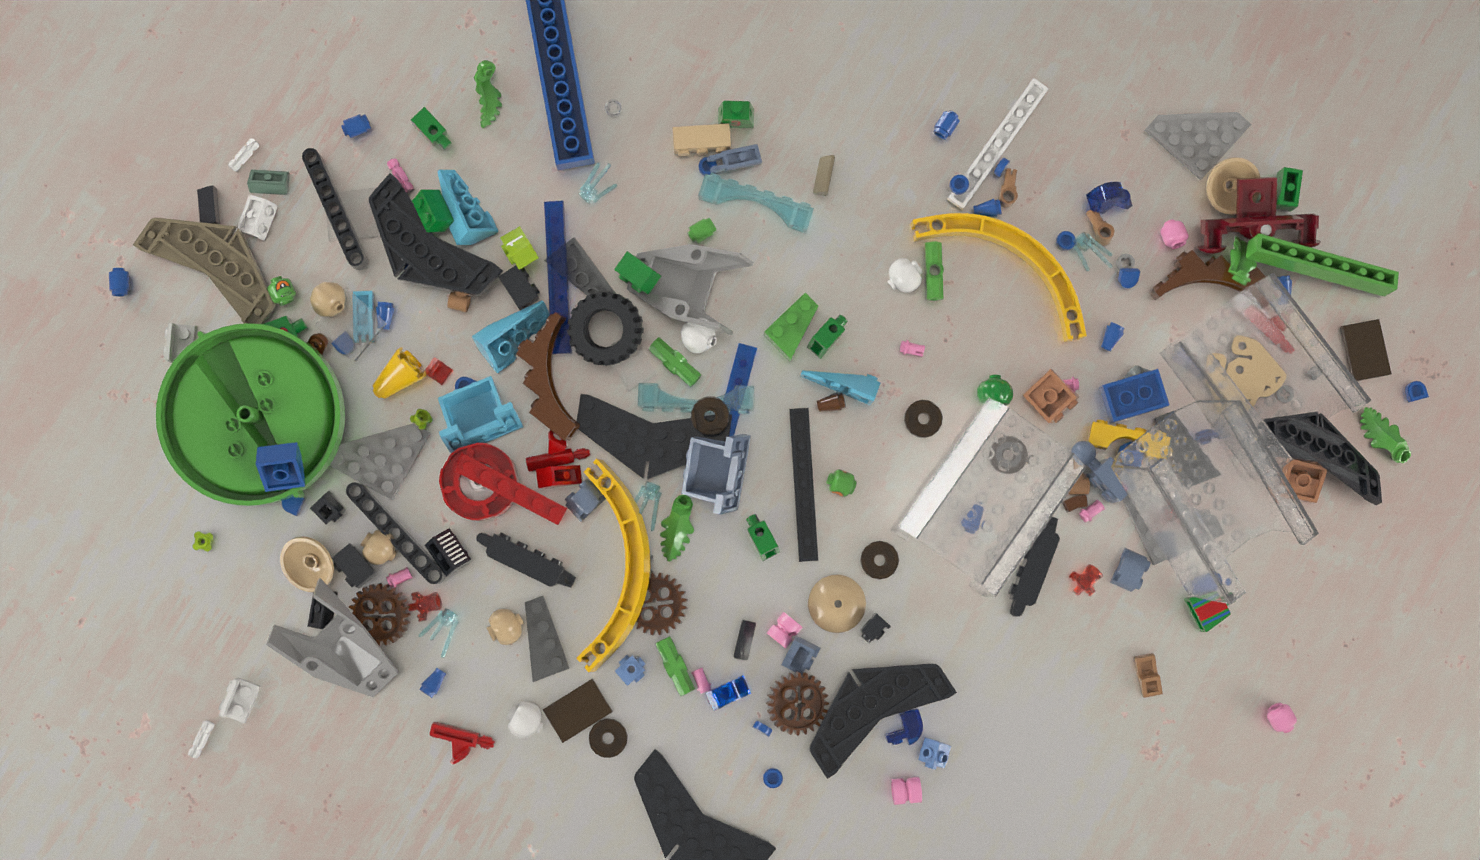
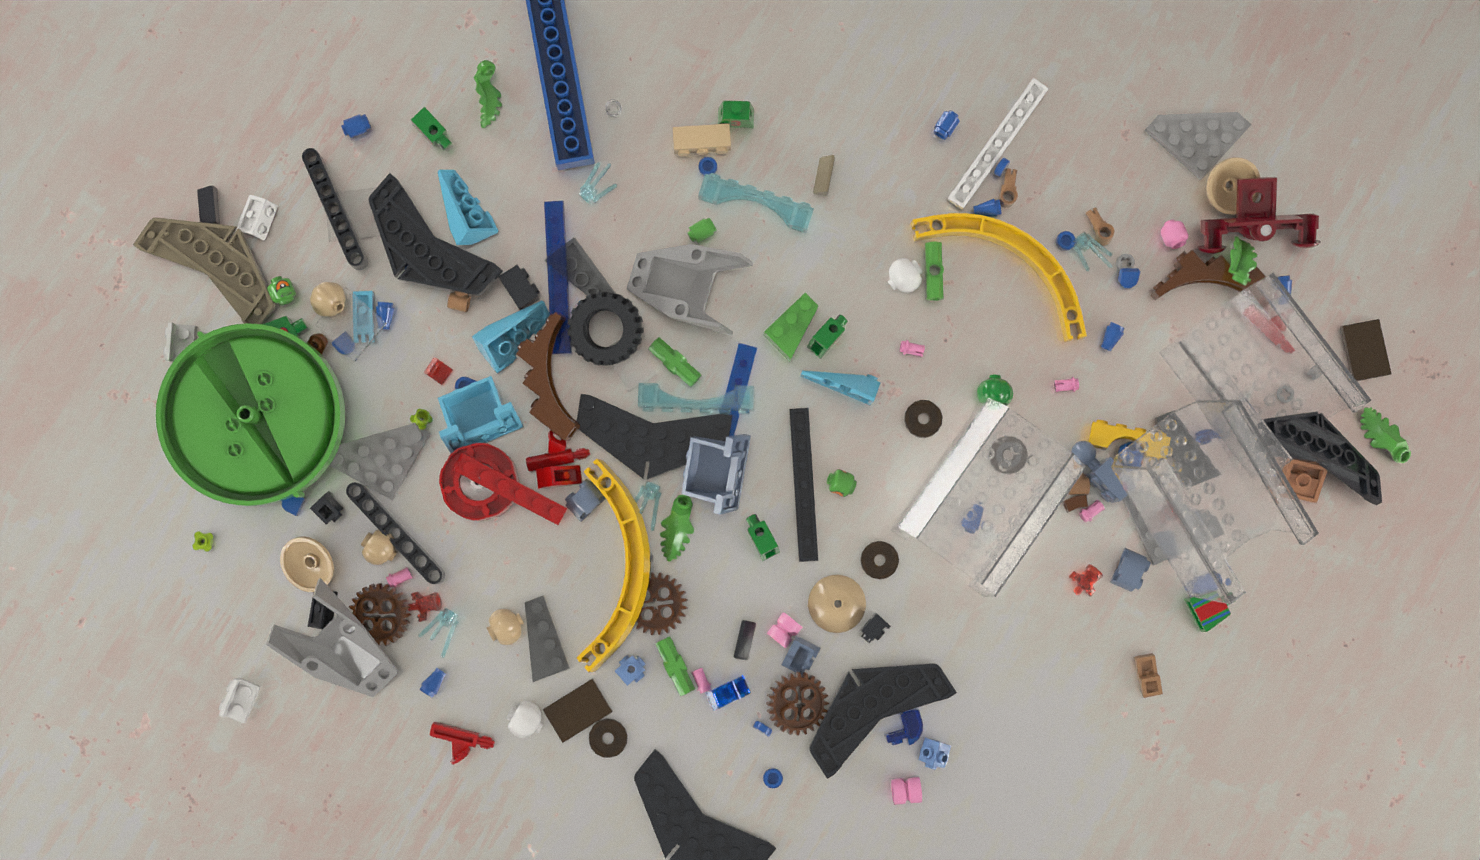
(119, 282): blue brick -> none
(201, 739): white axle -> none
(243, 155): white axle -> none
(268, 182): sand green slope -> none
(280, 466): blue slope -> none
(353, 566): black brick -> none
(398, 173): bright pink axle -> none
(398, 374): yellow cone -> none
(433, 210): green brick -> none
(447, 552): black brick -> none
(518, 248): lime brick -> none
(525, 561): black hinge -> none
(637, 272): green brick -> none
(697, 337): white plant -> none
(713, 404): dark brown tile -> none
(736, 158): sand blue hinge -> none
(833, 402): reddish brown cone -> none
(959, 184): blue tile -> none
(1034, 569): black hinge -> none
(1051, 397): nougat plate -> none
(1107, 196): clear blue brick -> none
(1134, 395): blue piece -> none
(1257, 372): tan piece -> none
(1281, 717): bright pink head -> none
(1288, 188): green brick -> none
(1322, 265): bright green brick -> none
(1416, 391): blue tile -> none

